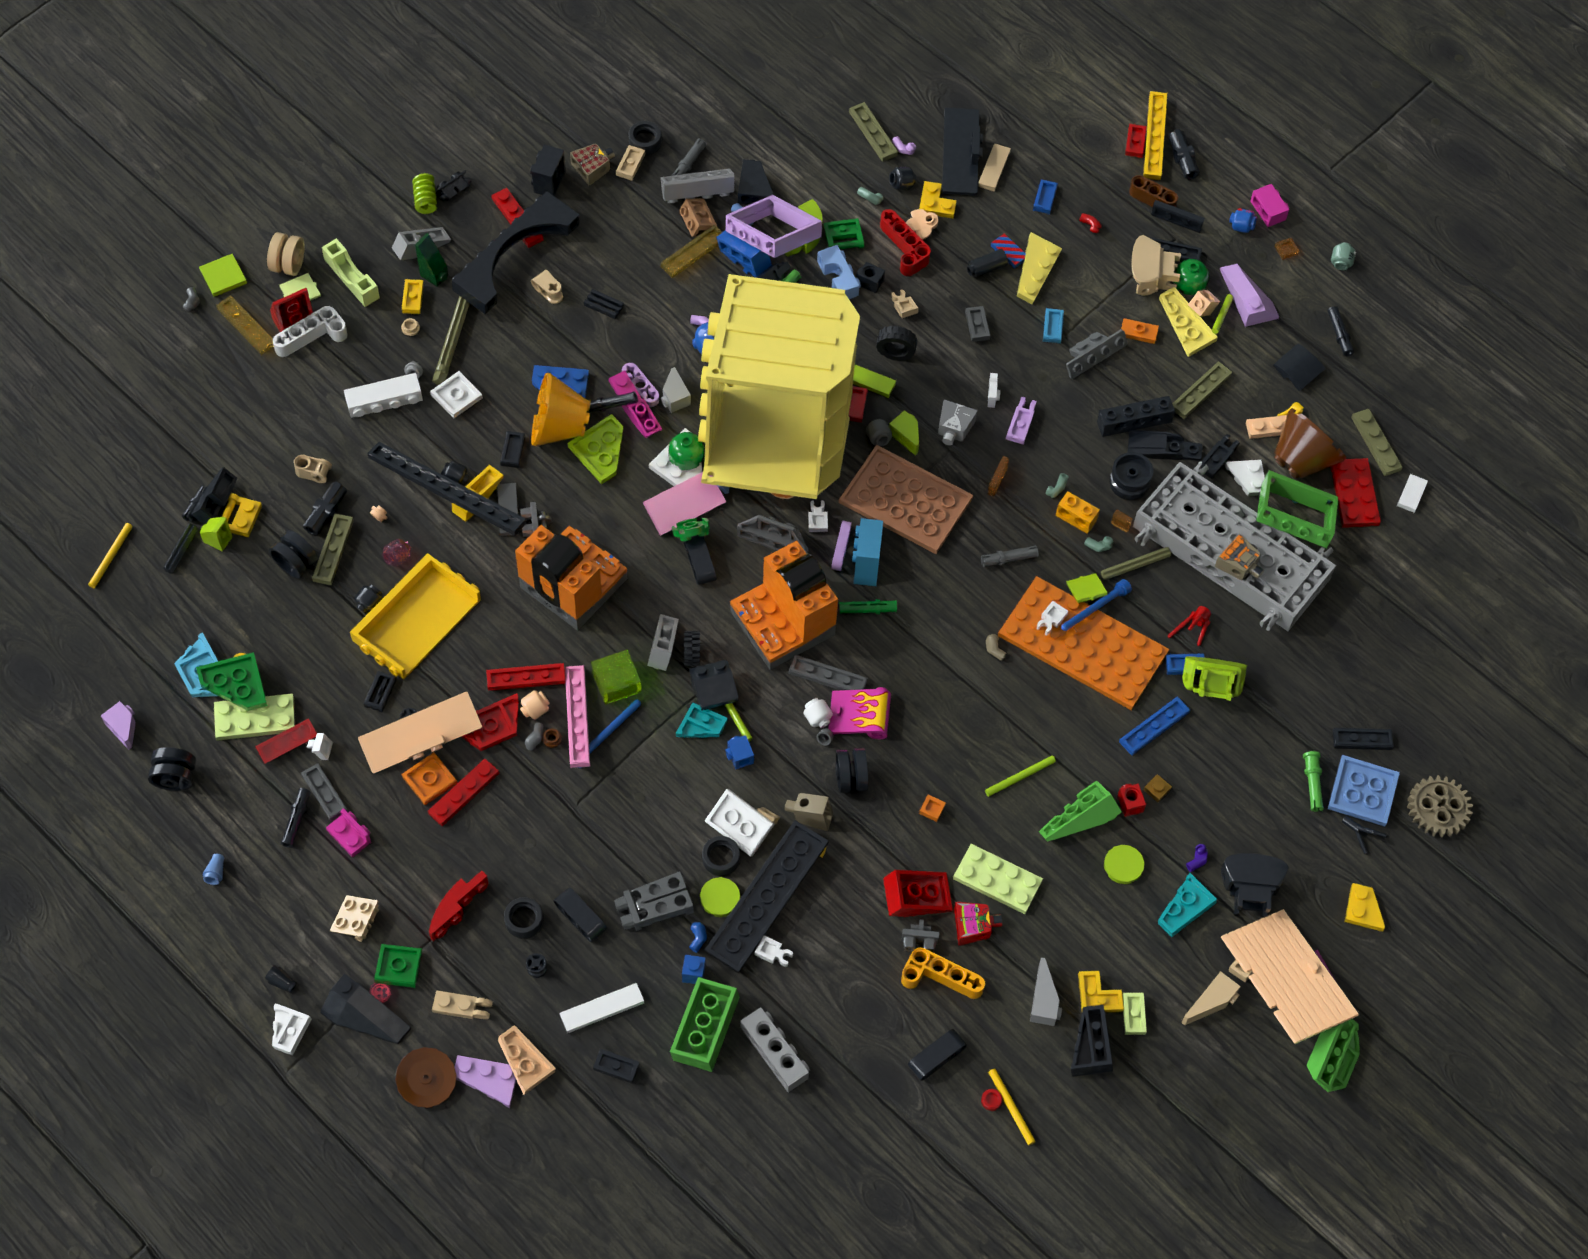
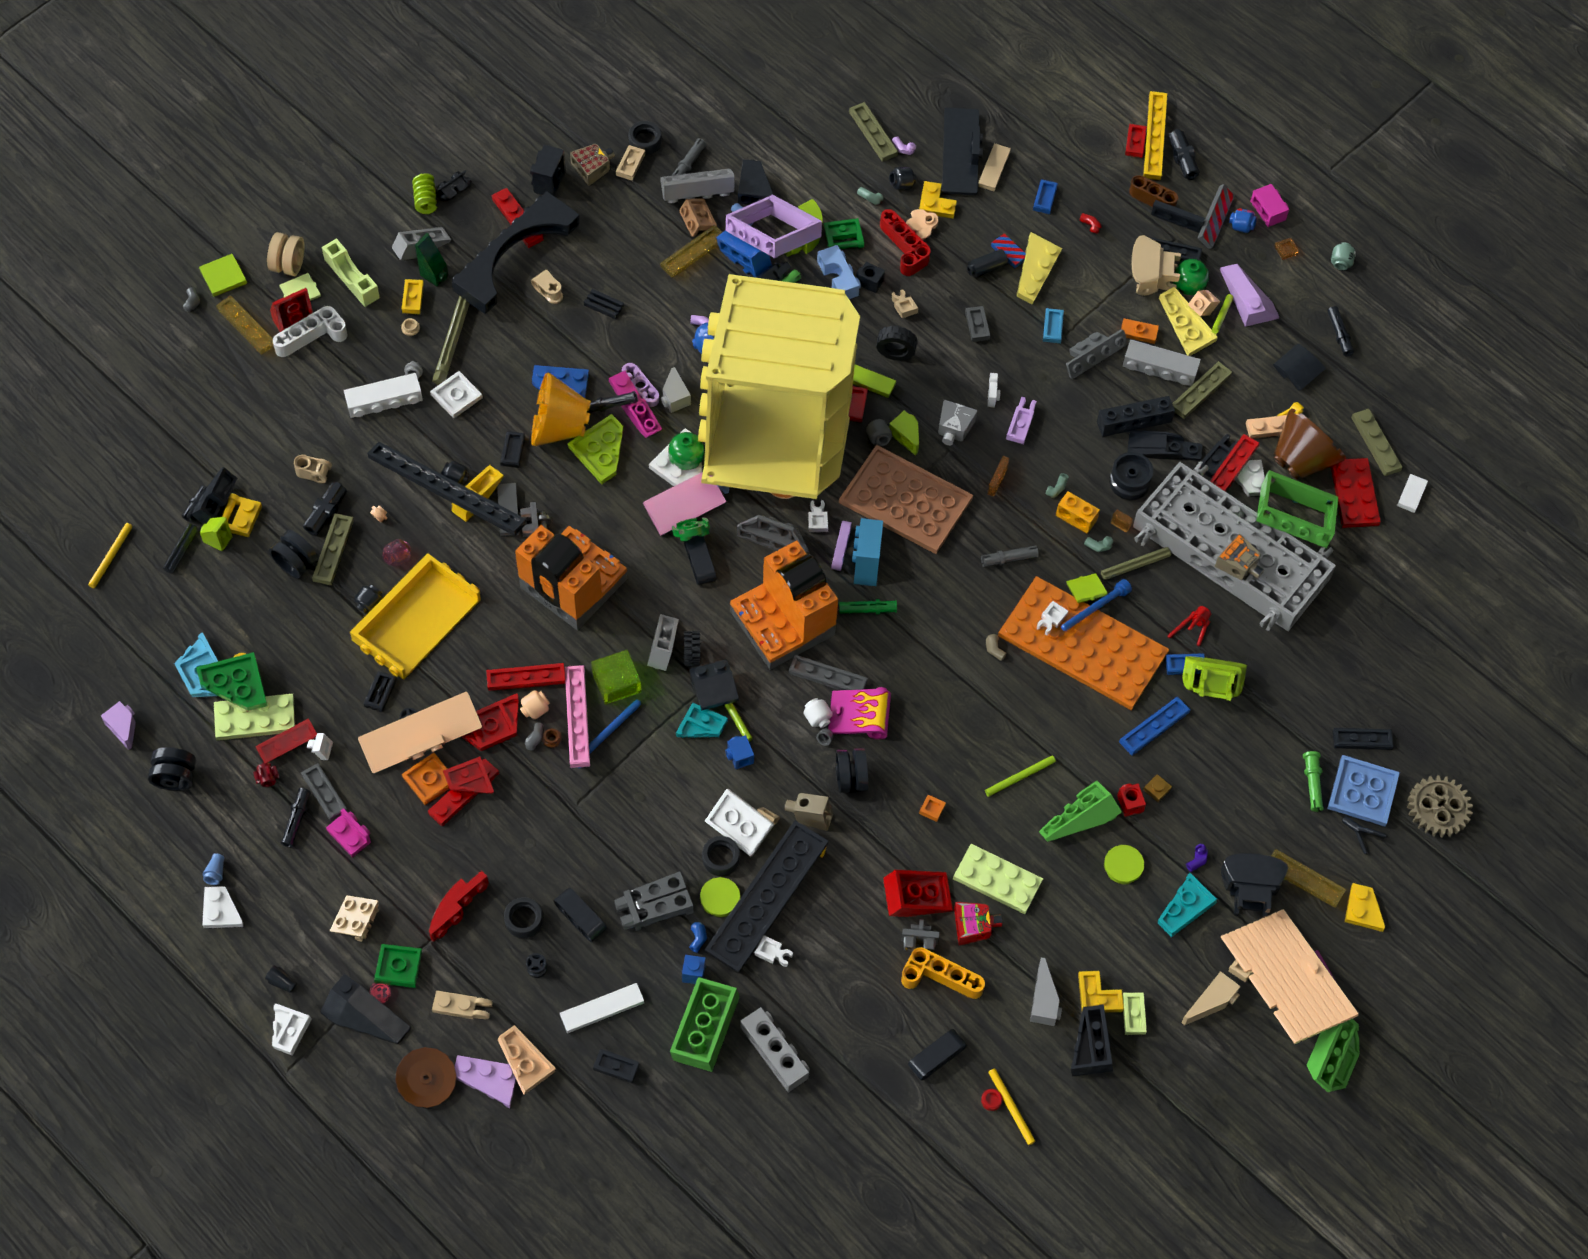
(219, 909): none -> white wing
(266, 775): none -> dark red gear
(469, 777): none -> red wing
(1161, 363): none -> light grey brick
(1216, 216): none -> dark grey tile
(1234, 462): none -> red plate
(1311, 880): none -> clear yellow plate

